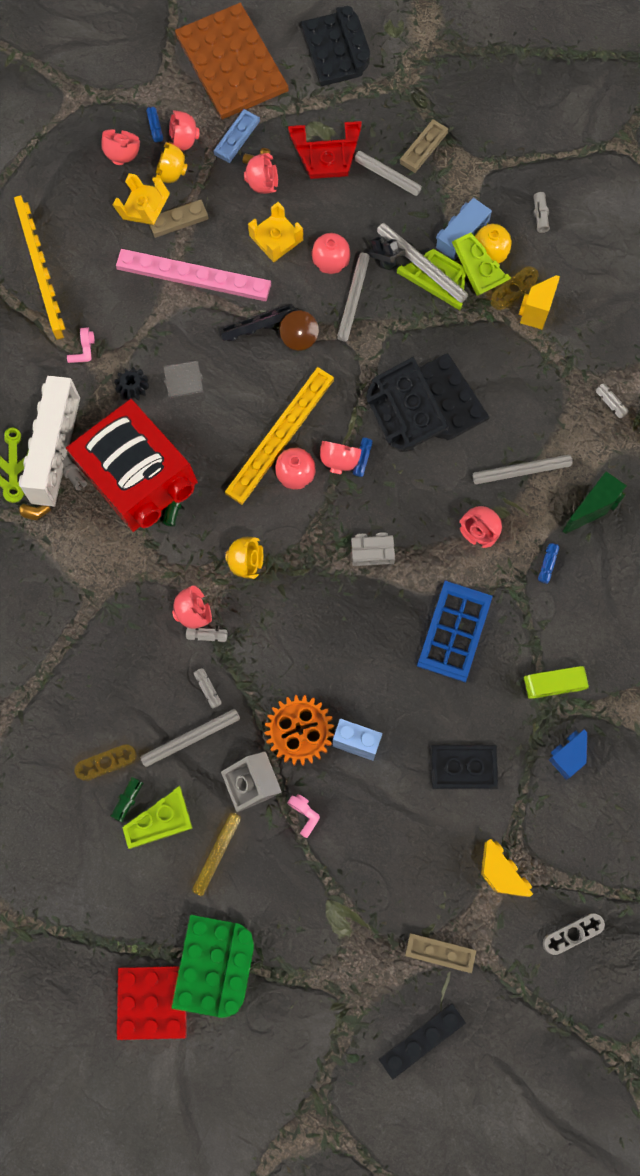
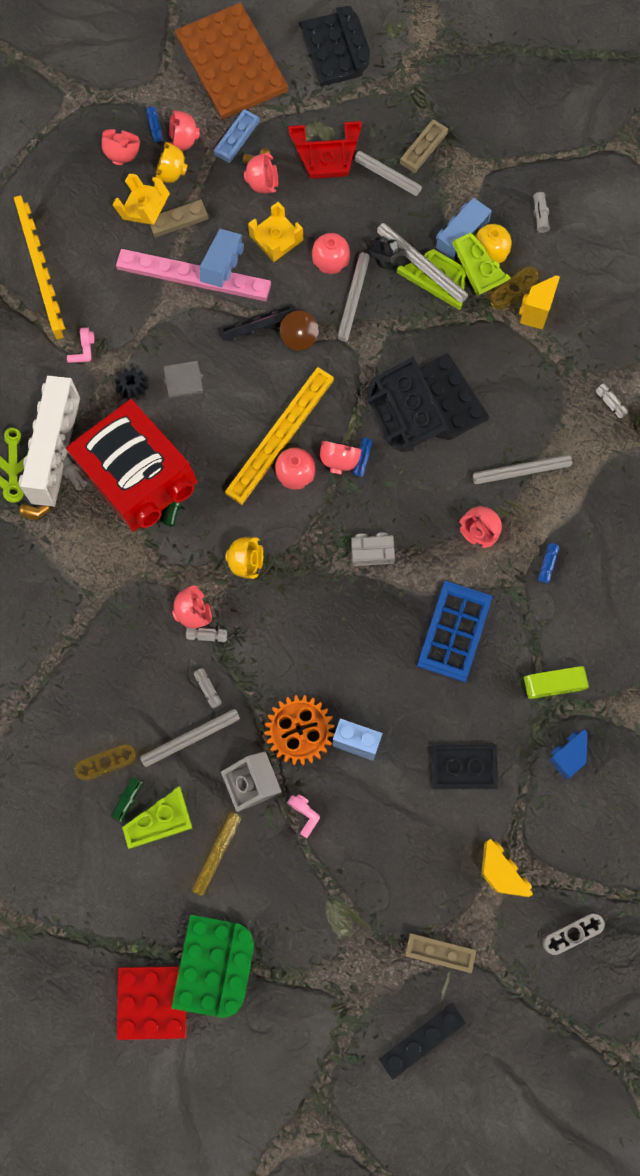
(221, 258): none -> medium blue brick
(602, 498): dark green slope -> none

